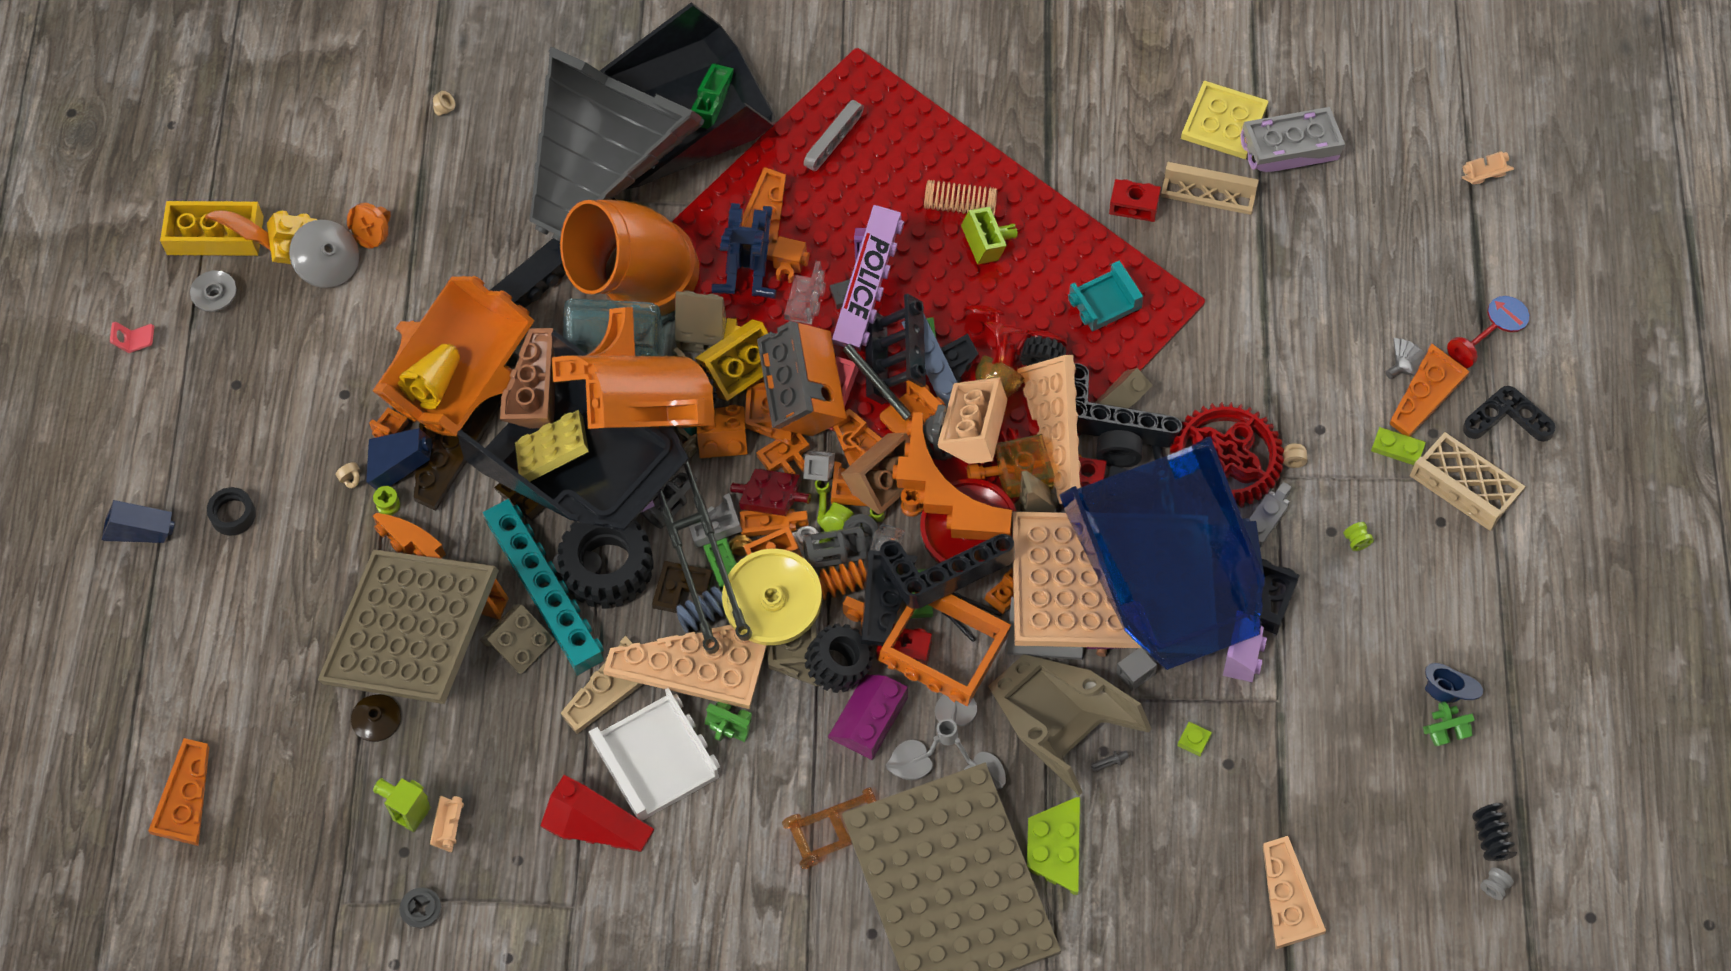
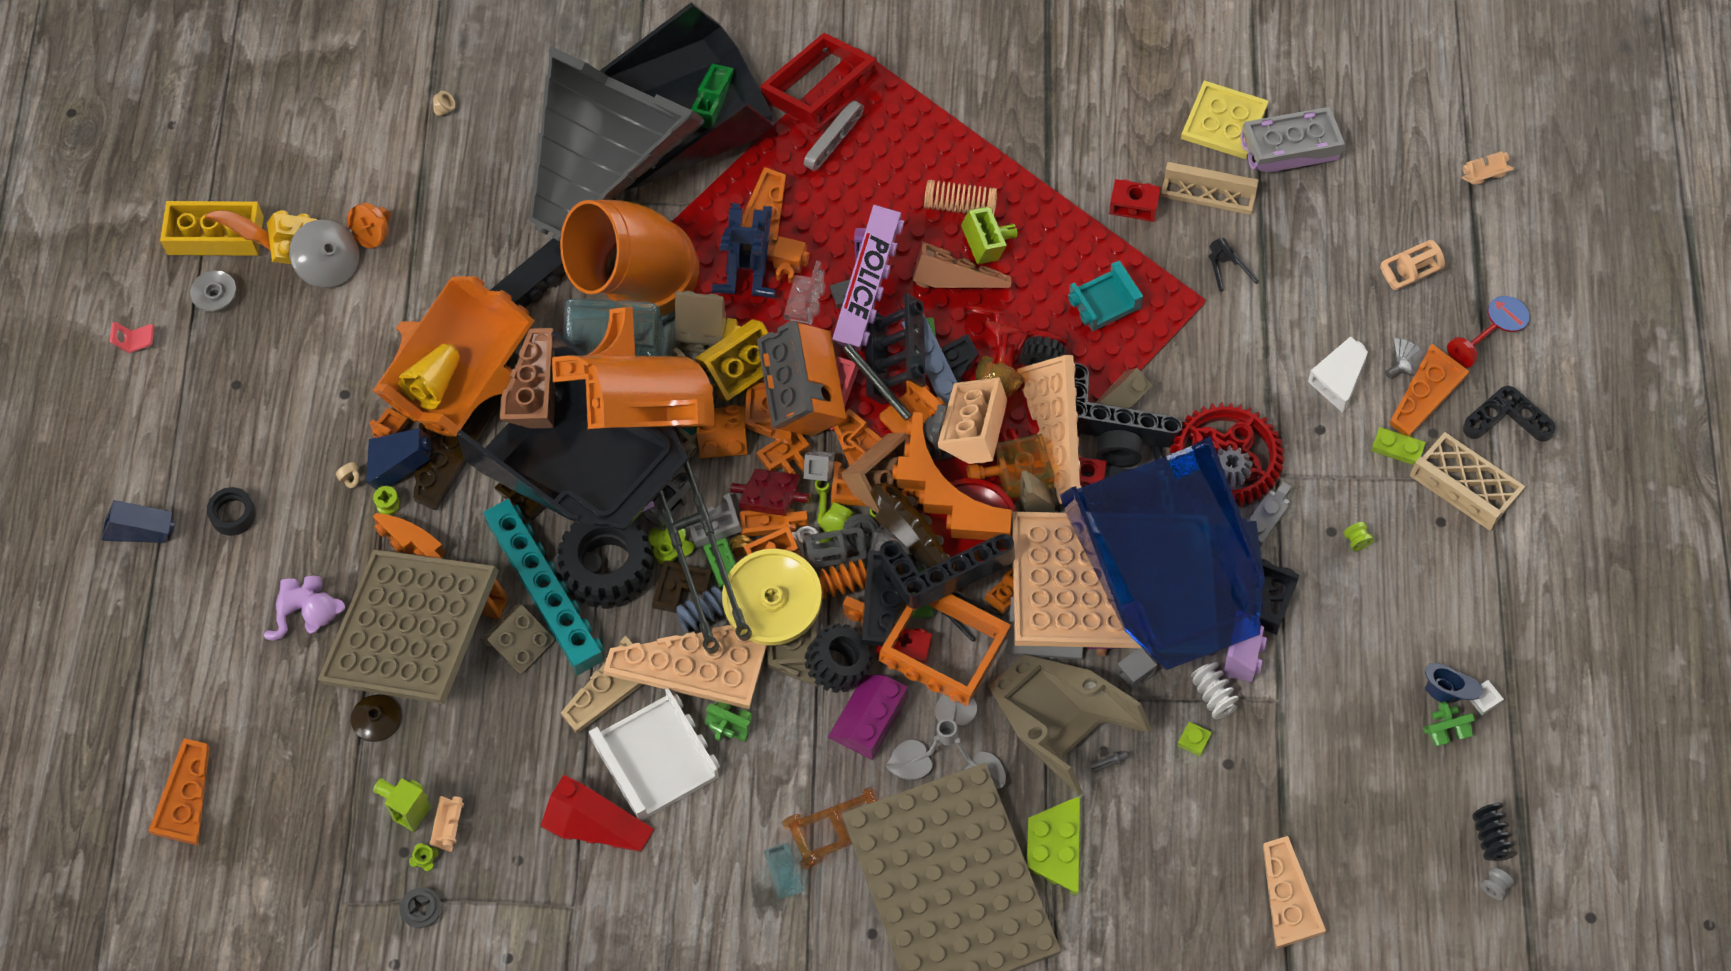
(317, 608): none -> lavender animal
(420, 850): none -> lime plate
(551, 446): light yellow plate -> none
(663, 547): none -> lime plate
(783, 870): none -> clear light blue slope
(833, 100): none -> red window
(908, 525): none -> dark brown animal
(941, 270): none -> nougat wedge
(1214, 691): none -> white piece
(1223, 252): none -> black plant
(1237, 460): none -> light grey gear
(1295, 455): tan tile -> none
(1339, 373): none -> white slope
(1408, 266): none -> light nougat piece
(1489, 699): none -> white plate

